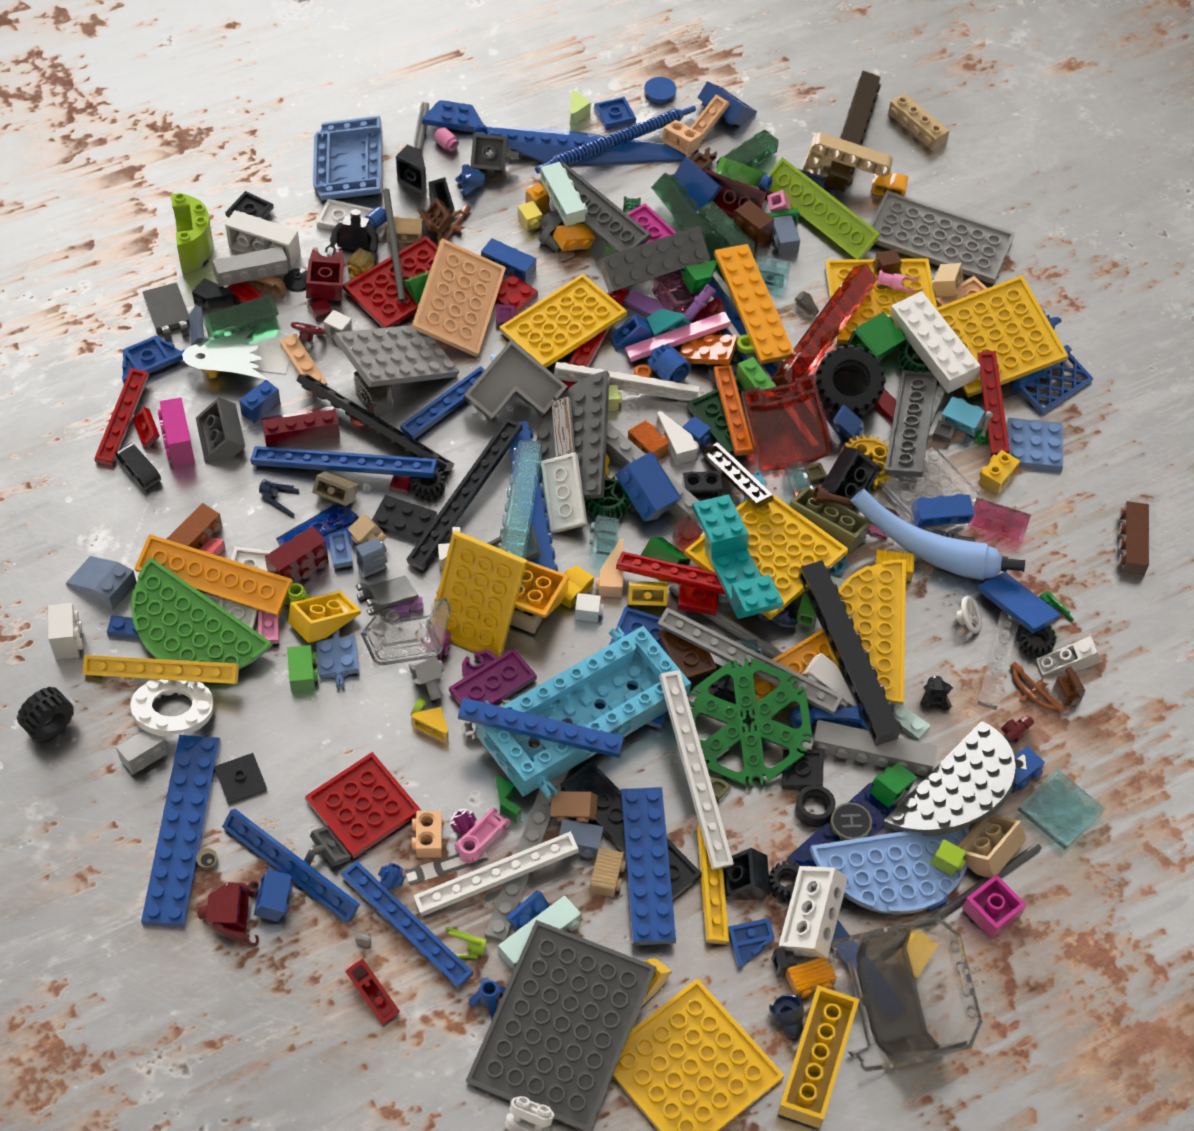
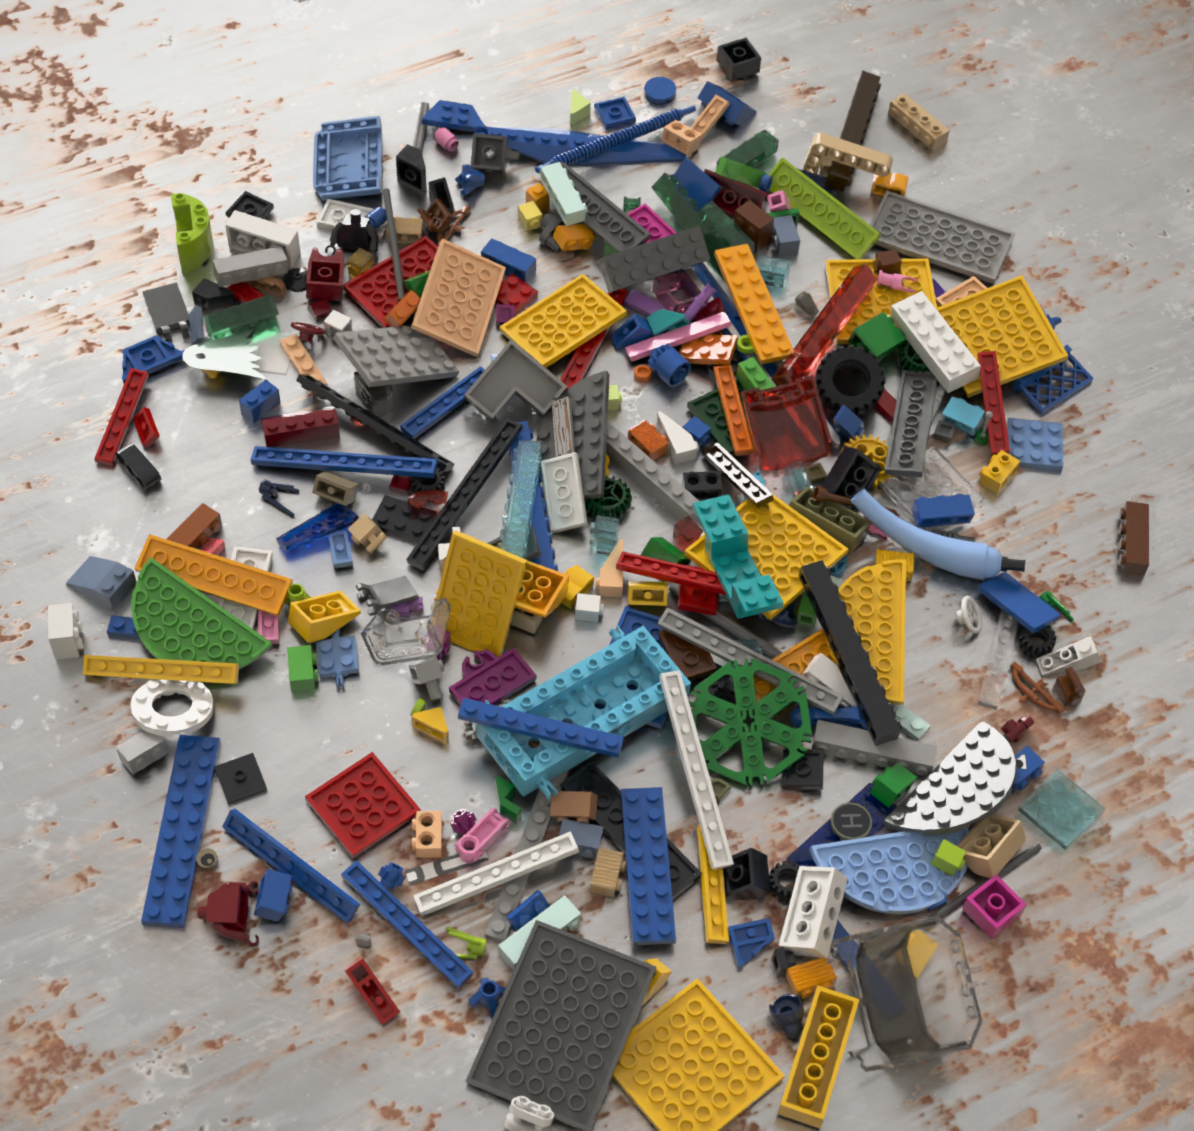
(45, 714): black tyre -> none
(176, 432): dark pink brick -> none
(220, 430): dark grey slope -> none
(299, 556): dark red brick -> none
(329, 846): dark grey plate -> none
(371, 557): sand blue brick -> none
(403, 310): none -> orange brick
(420, 498): none -> clear red slope
(630, 383): white plate -> none
(648, 486): blue slope -> none
(699, 275): green slope -> none
(704, 160): reddish brown plate -> none
(738, 59): none -> black brick
(815, 791): black tyre -> none
(936, 693): black rock -> none
(947, 280): tan brick -> none
(1000, 519): clear pink brick -> none

